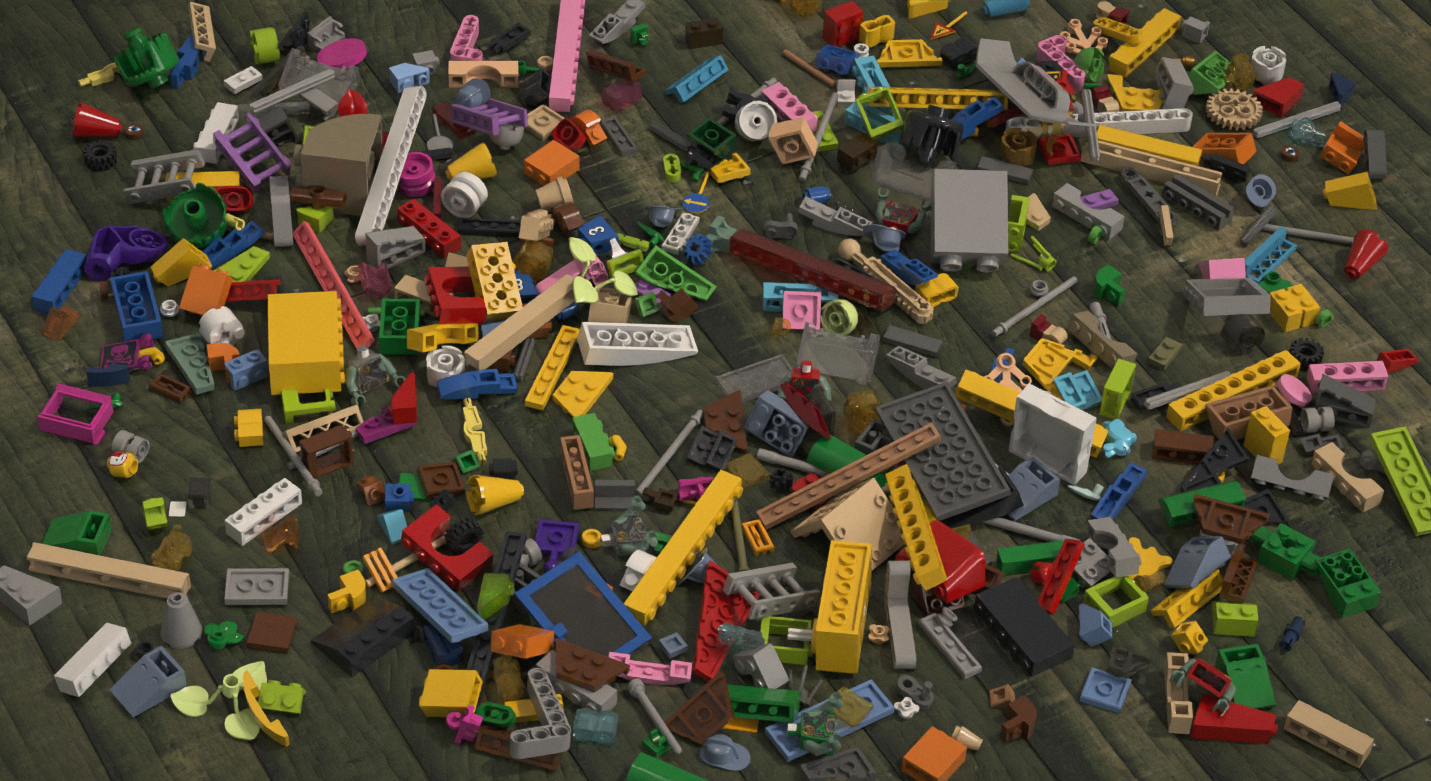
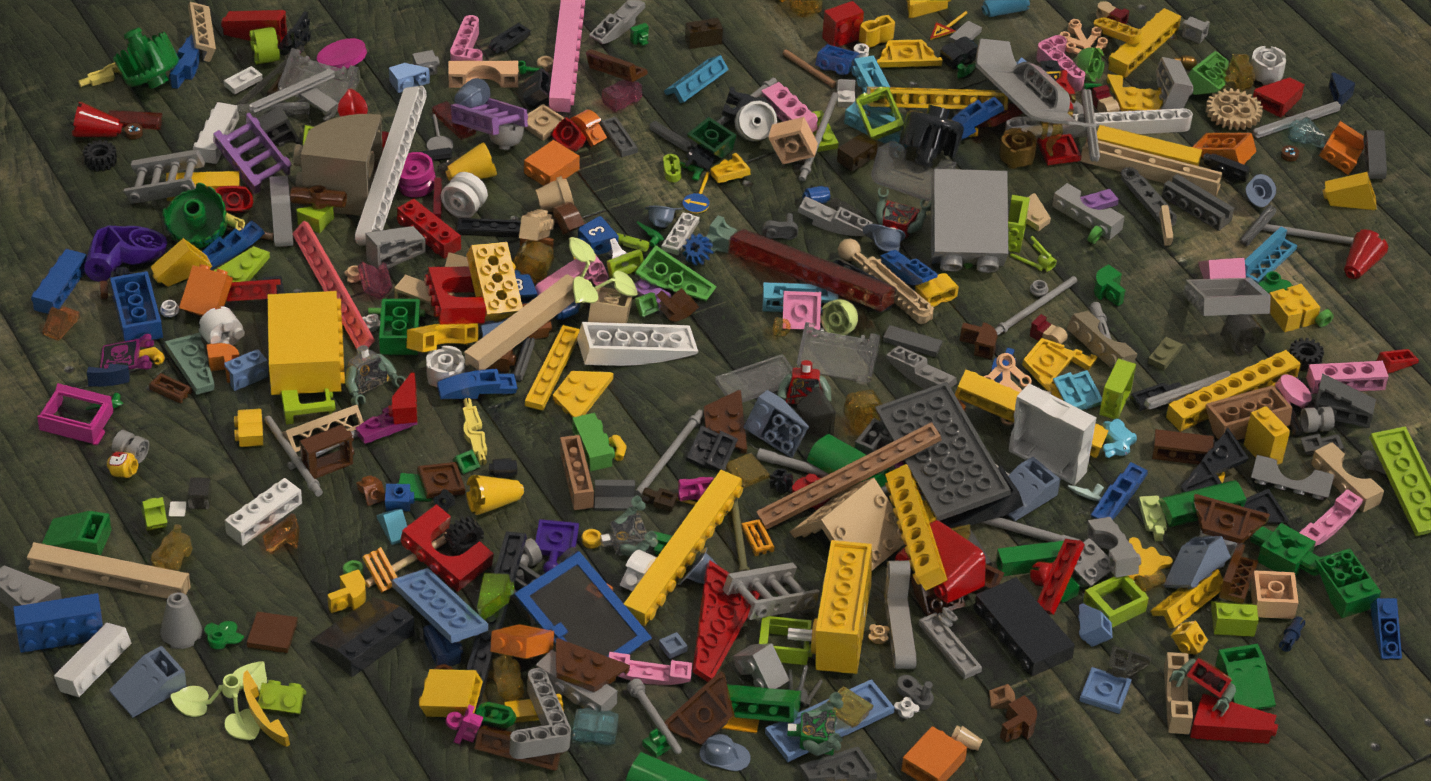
(57, 622): none -> blue brick
(143, 648): black plate -> none
(146, 119): none -> clear red tile
(239, 23): none -> red slope
(257, 586): light grey plate -> none
(325, 34): light grey hinge -> none
(739, 637): clear light blue rock -> none
(806, 410): dark red slope -> none
(968, 29): none -> light grey tile
(982, 337): none -> reddish brown brick
(1014, 172): dark grey tile -> none
(1153, 516): none -> yellowish green hinge
(1274, 594): none -> light nougat brick
(1328, 734): tan brick -> none
(1334, 518): none -> bright pink slope
(1386, 627): none -> blue slope

